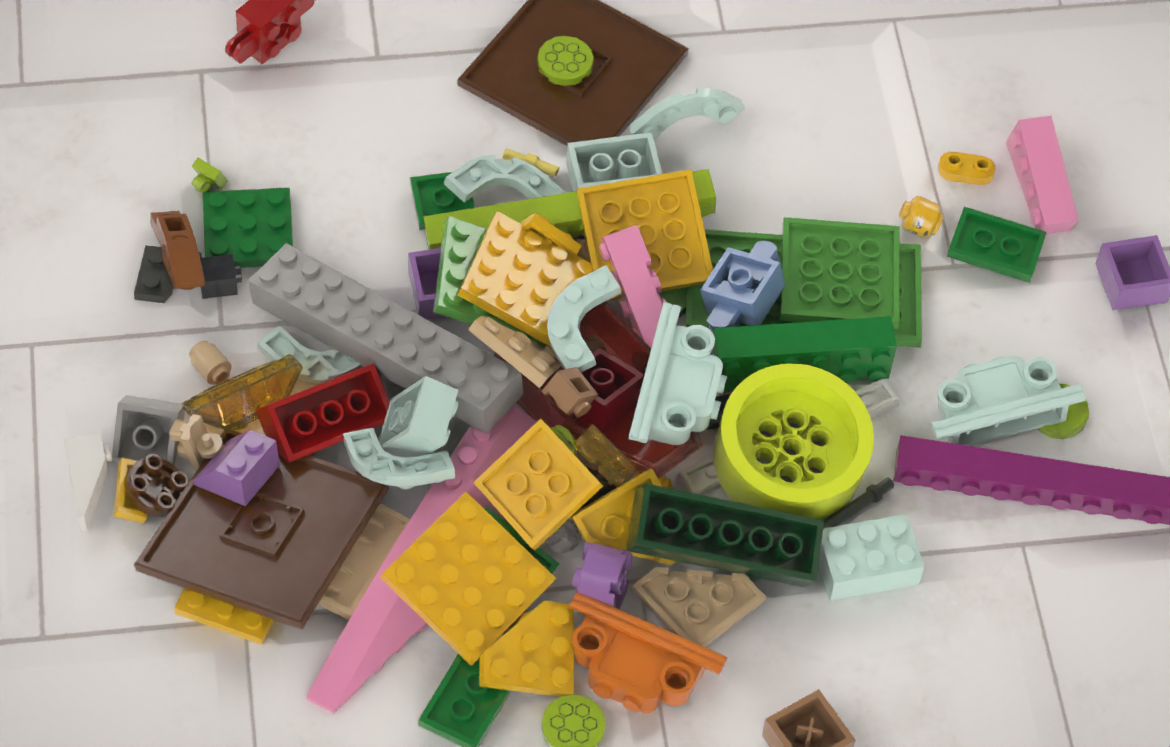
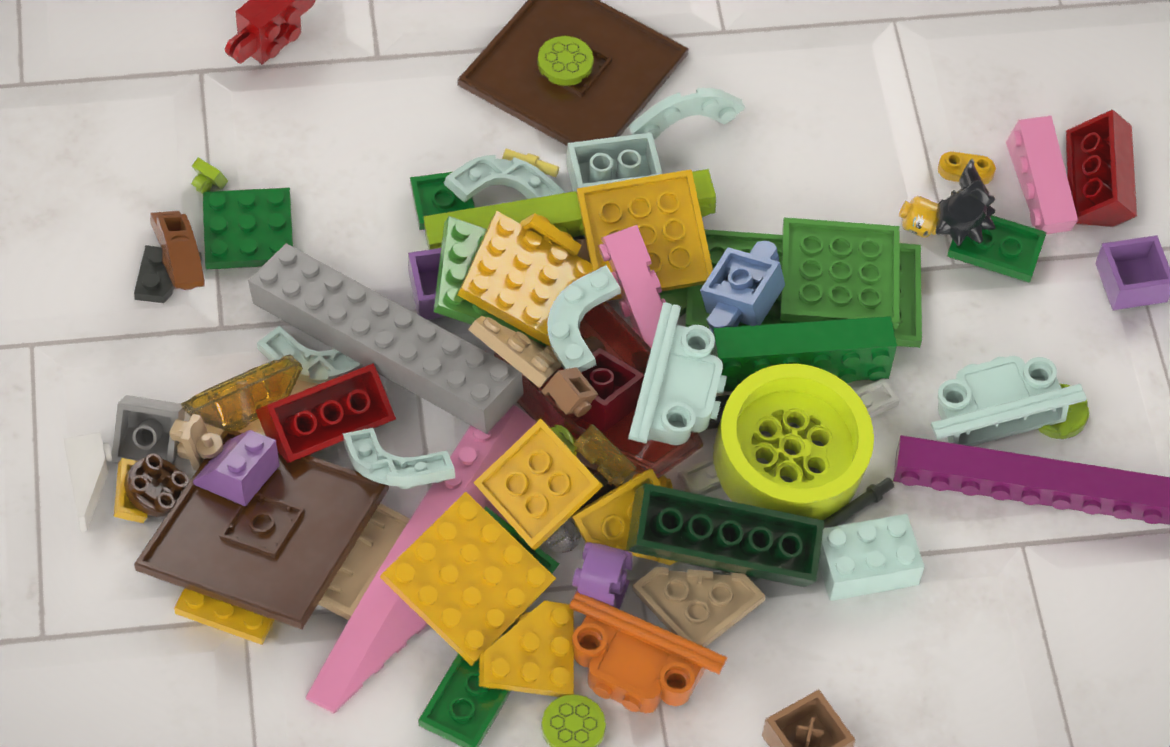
(210, 362): tan brick -> none
(220, 276): black brick -> none
(419, 419): light aqua brick -> none
(967, 209): none -> black head
(1102, 170): none -> red slope

